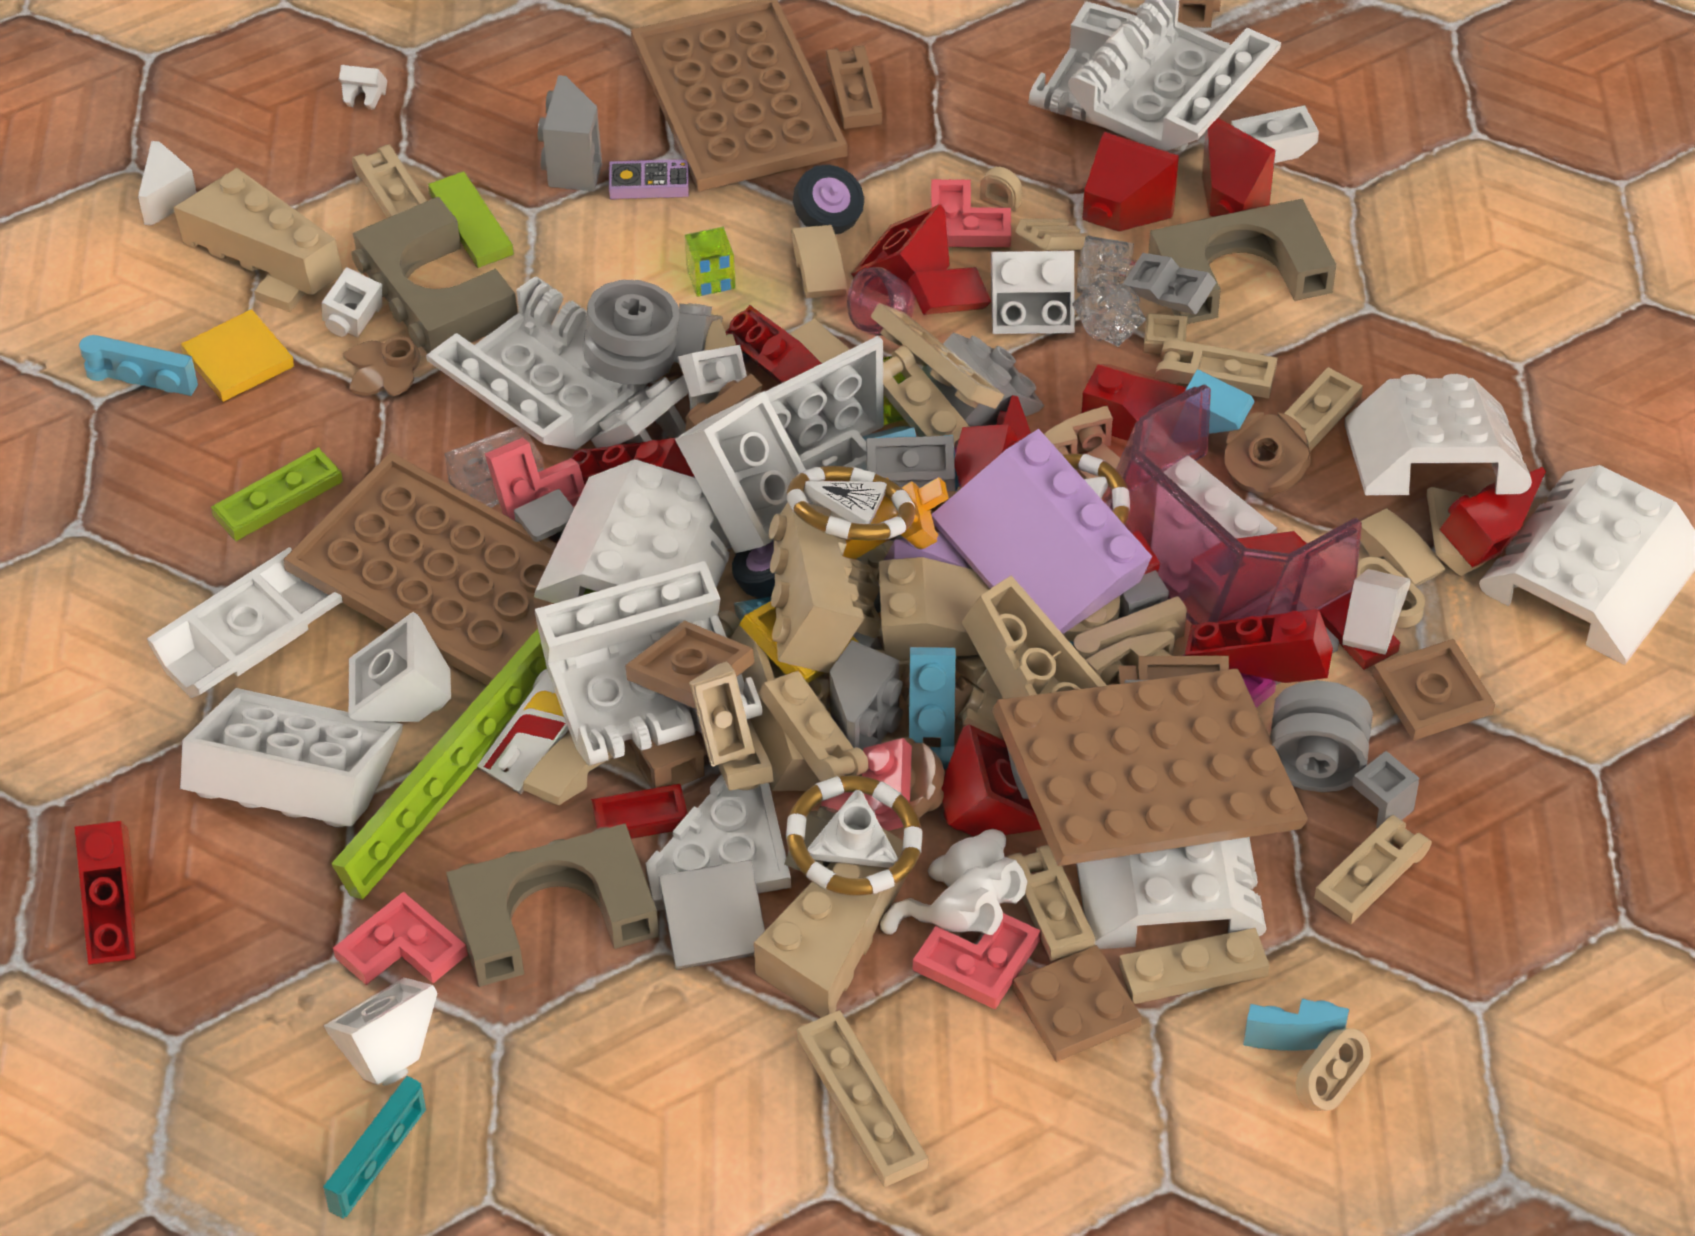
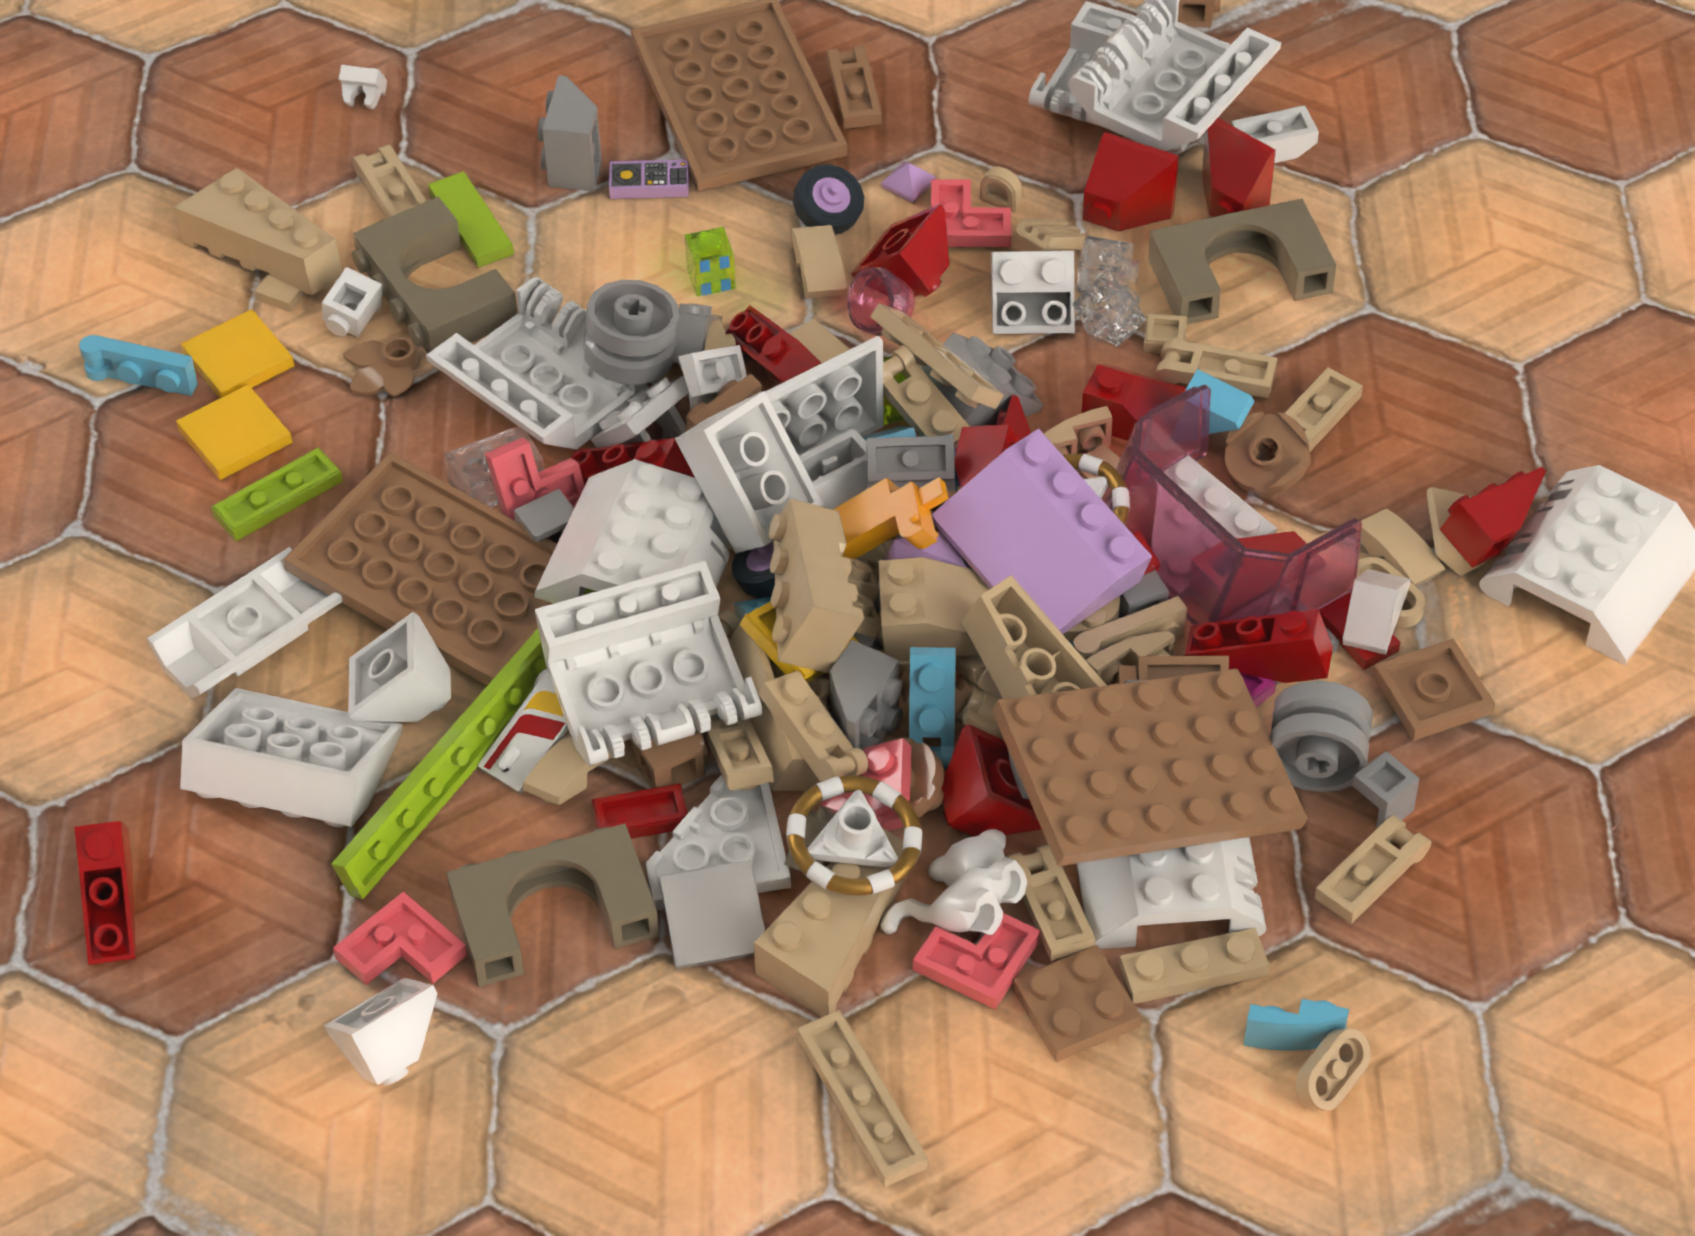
(163, 184): white slope -> none
(234, 432): none -> yellow tile
(375, 1147): teal tile -> none
(684, 656): medium nougat plate -> none
(721, 714): tan slope -> none
(853, 501): piece -> none
(908, 181): none -> lavender slope
(949, 290): red tile -> none
(1169, 285): light grey slope -> none
(1432, 423): white slope -> none

